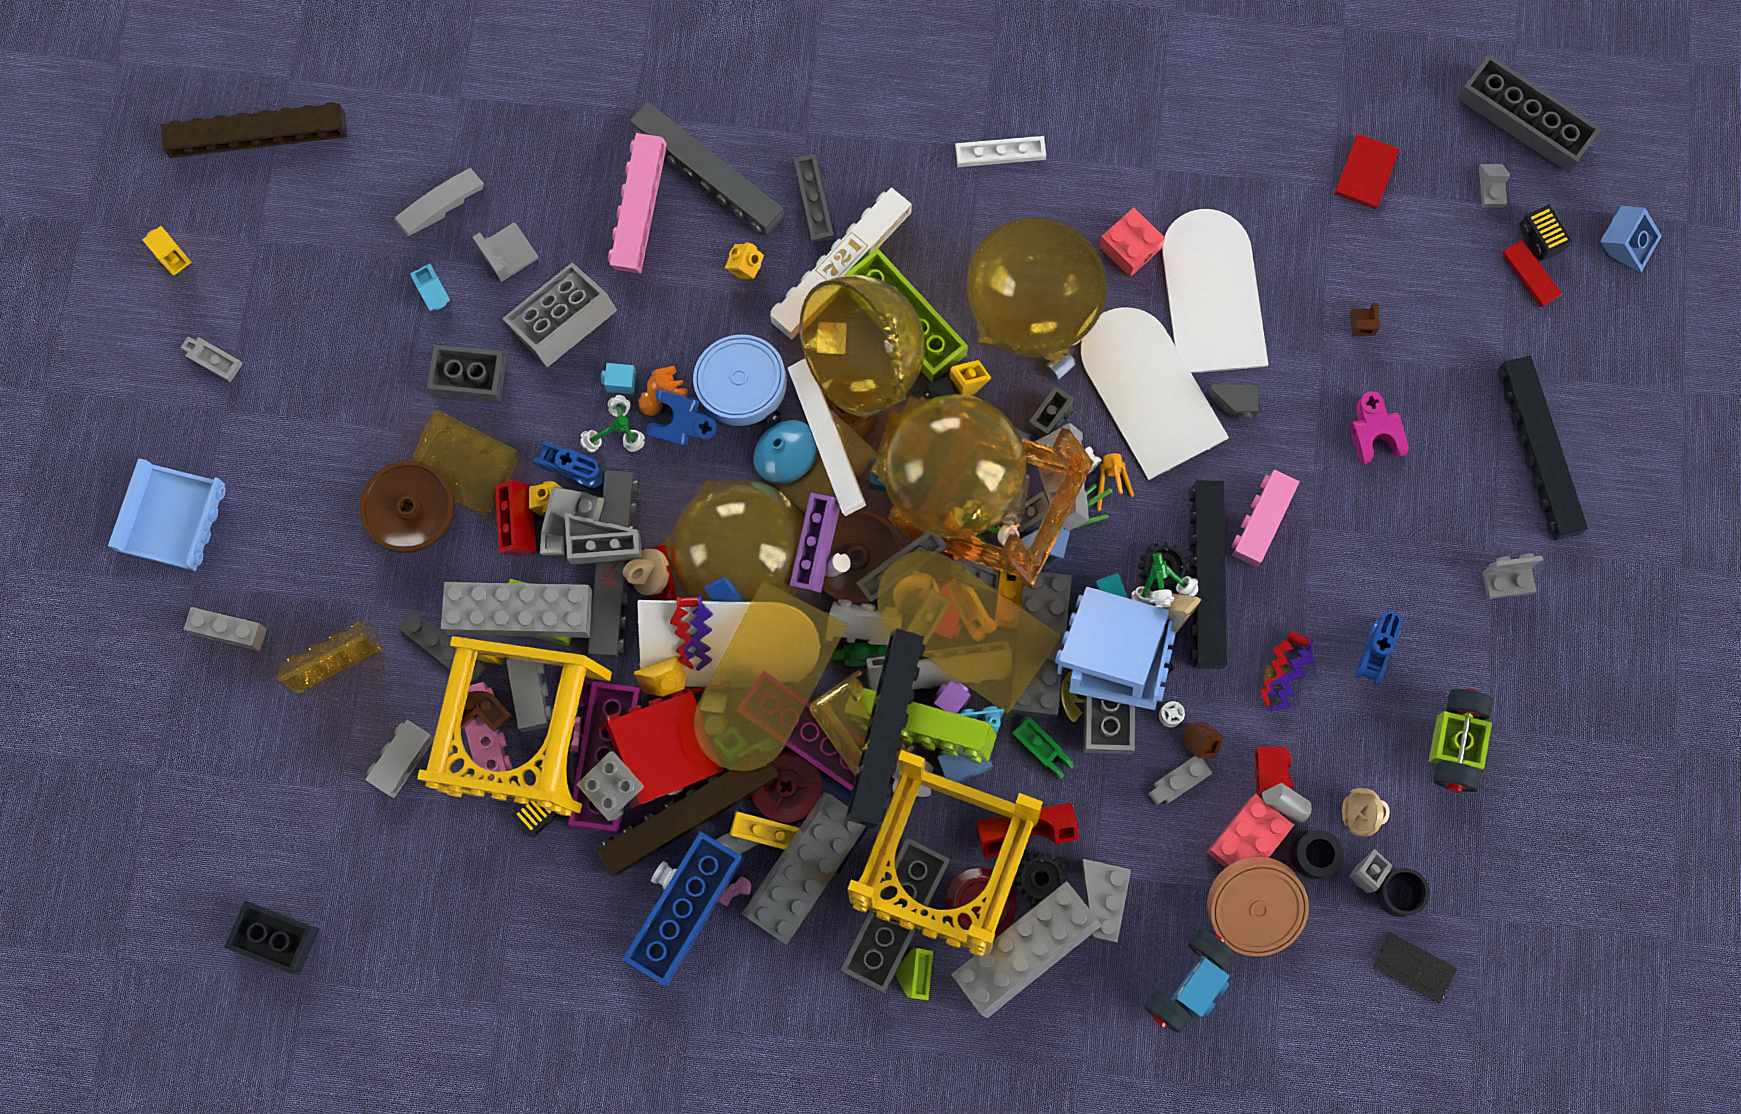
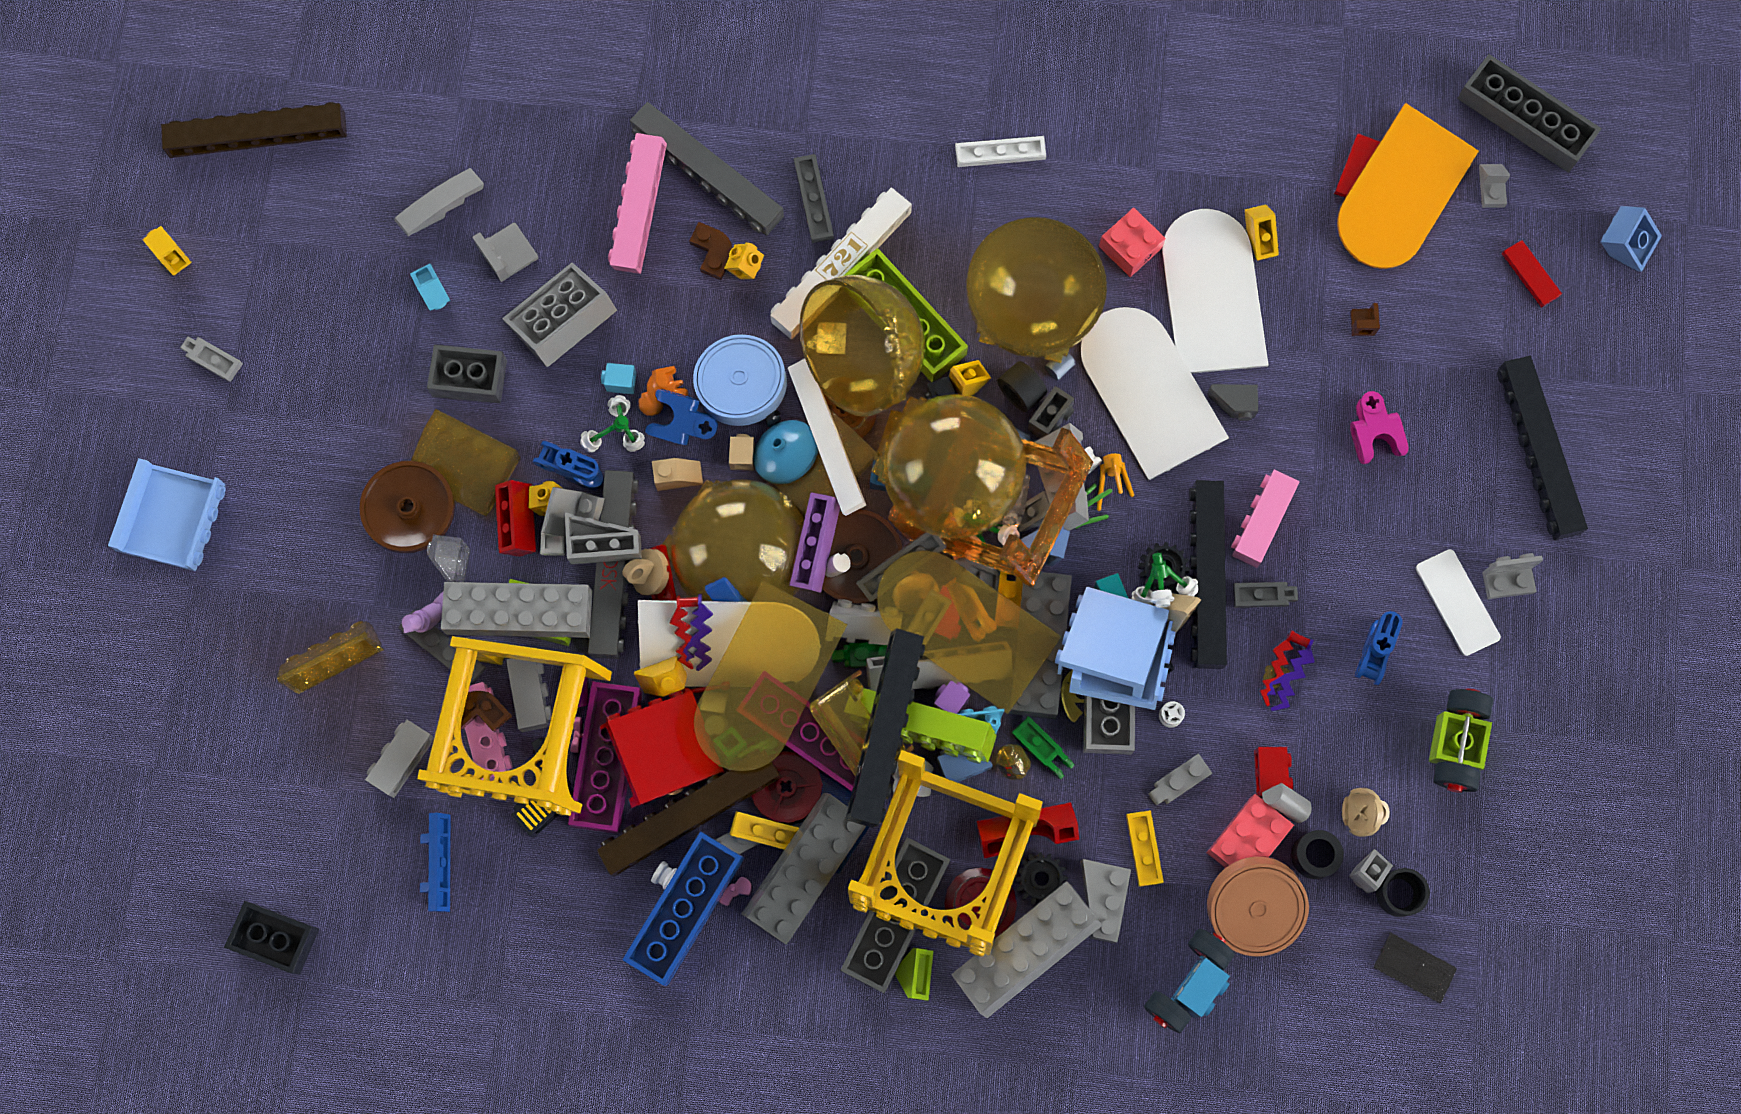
(225, 629): light grey brick -> none
(425, 618): none -> lavender piece
(439, 862): none -> blue hinge
(449, 556): none -> clear slope
(610, 786): light grey bracket -> none
(676, 473): none -> tan slope
(717, 246): none -> reddish brown plate
(741, 452): none -> tan brick
(1012, 761): none -> clear yellow head
(1022, 386): none -> black piece
(1144, 848): none -> yellow plate
(1202, 740): reddish brown panel -> none
(1262, 231): none -> yellow slope
(1264, 594): none -> dark grey hinge
(1402, 190): none -> light orange piece
(1458, 602): none -> white piece
(1545, 232): black brick -> none

